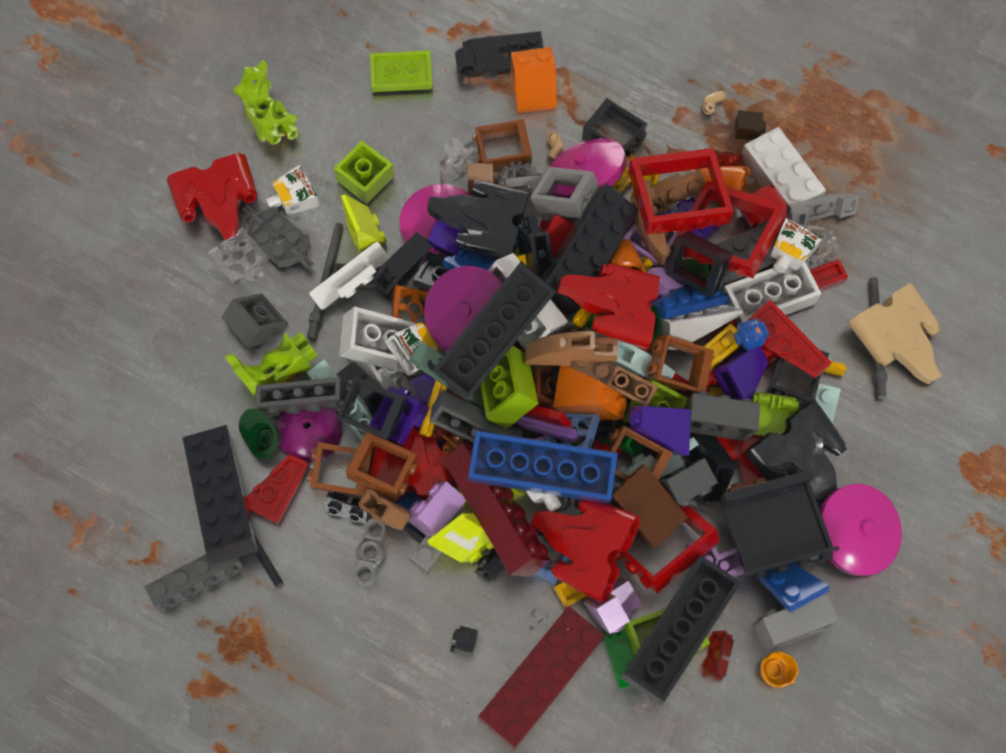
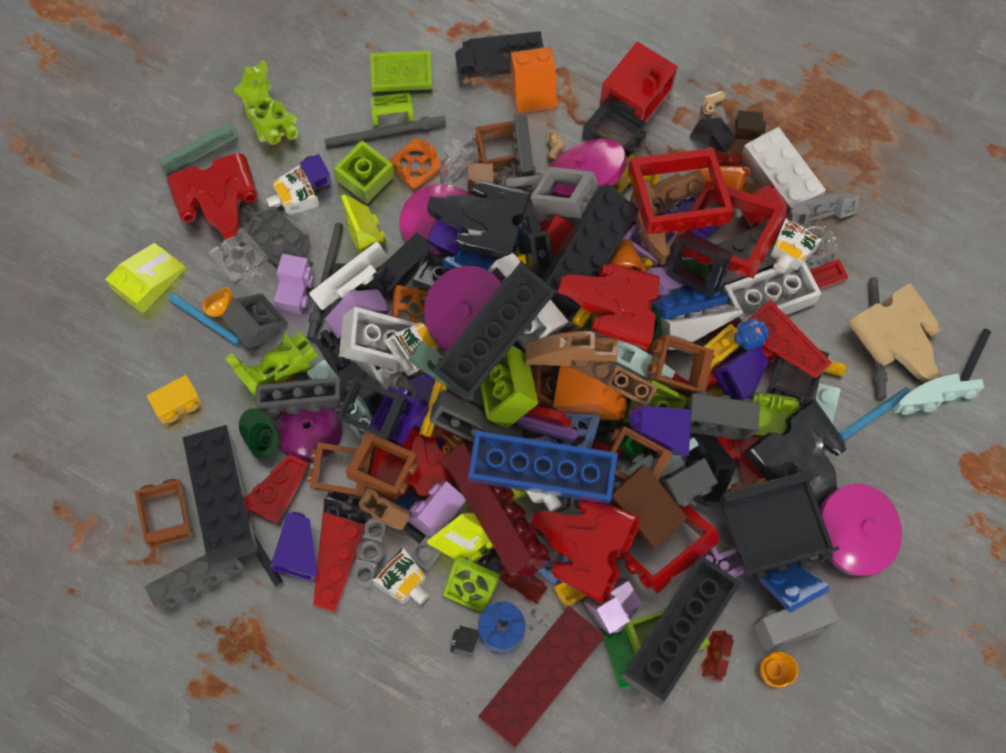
(145, 276): none -> neon yellow slope
(169, 534): none -> dark orange window
(174, 400): none -> yellow brick
(198, 148): none -> sand green tile
(204, 318): none -> dark azure bar
(217, 302): none -> light orange hair
(294, 282): none -> lavender brick
(295, 549): none -> dark purple slope
(316, 171): none -> dark purple brick
(330, 349): none -> black hinge
(335, 559): none -> red wing
(367, 299): none -> lavender brick
(391, 104): none -> lime piece
(402, 579): none -> torso
(404, 173): none -> orange piece
(424, 123): none -> dark grey bar
(451, 591): none -> lime piece
(508, 615): none -> blue brick
(523, 145): none -> dark grey piece
(530, 588): none -> clear red hinge
(640, 80): none -> red piece
(714, 134): none -> black slope
(860, 423): none -> dark azure bar
(933, 393): none -> light aqua slope
(969, 368): none -> black bar

